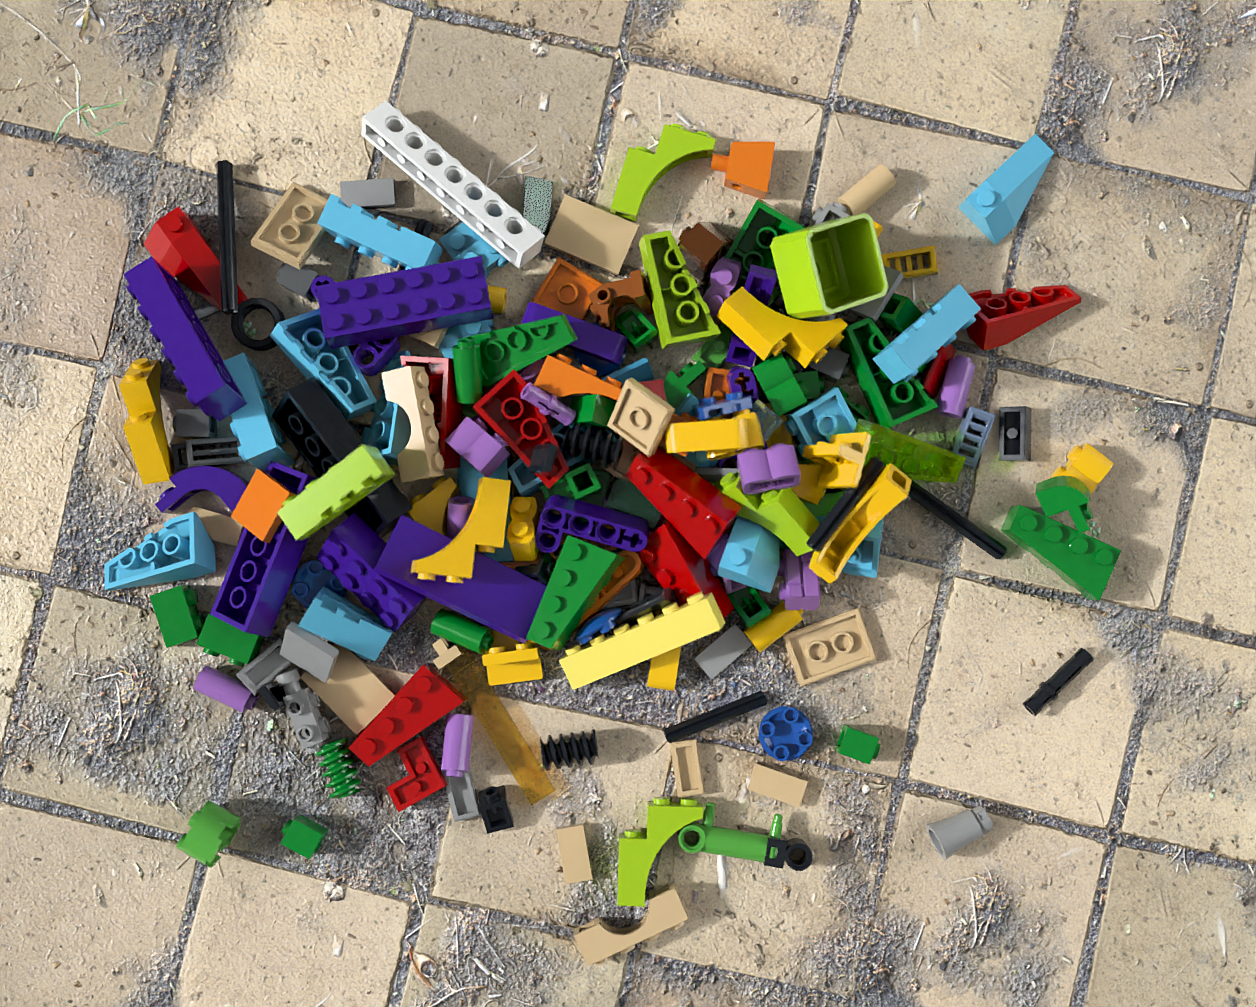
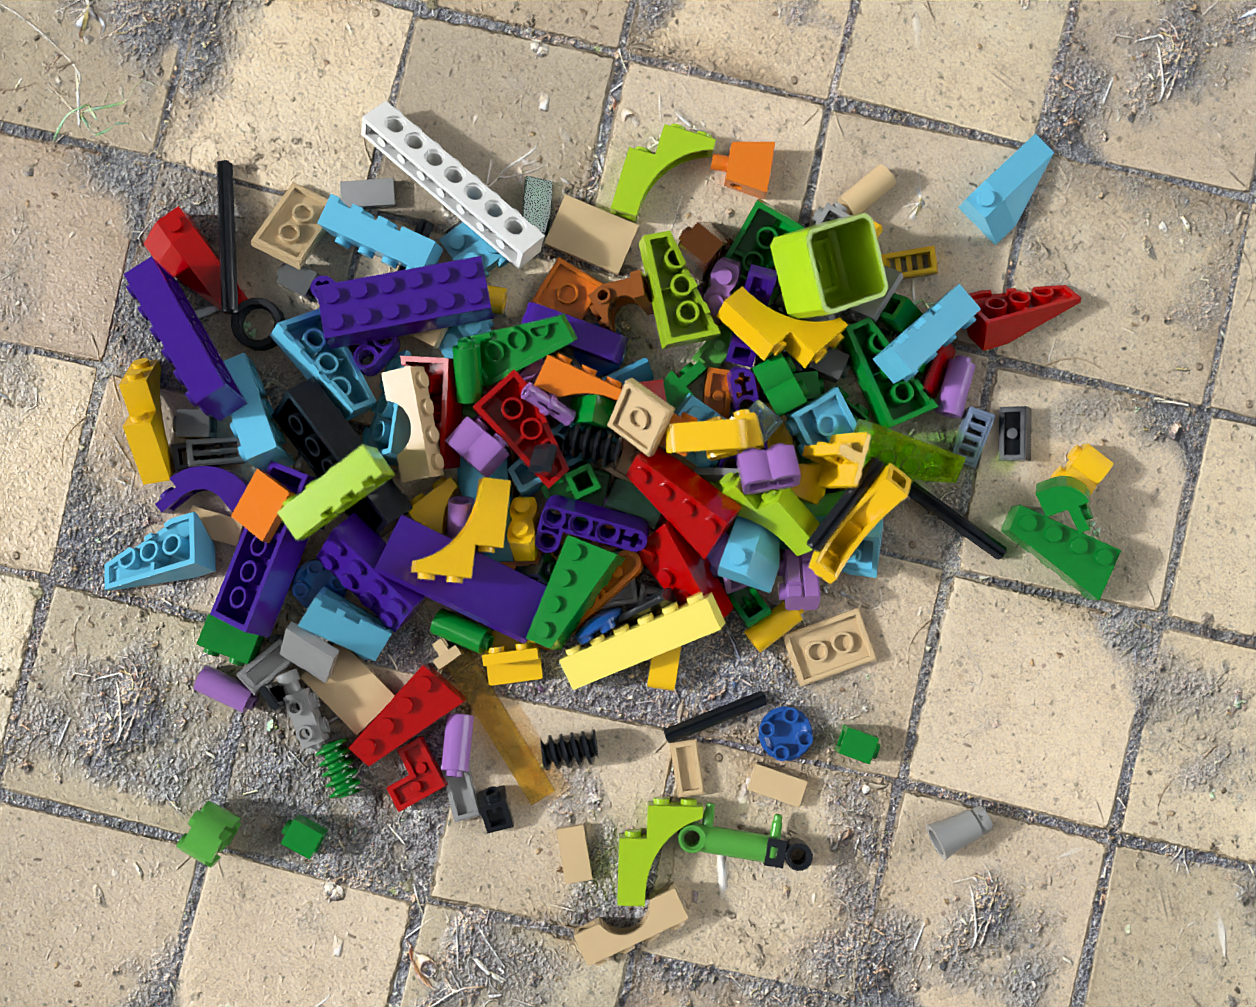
(178, 615): green brick -> none
(636, 329): green slope -> none
(723, 651): light grey tile -> none
(733, 402): blue wing -> none
(1059, 680): black pin -> none

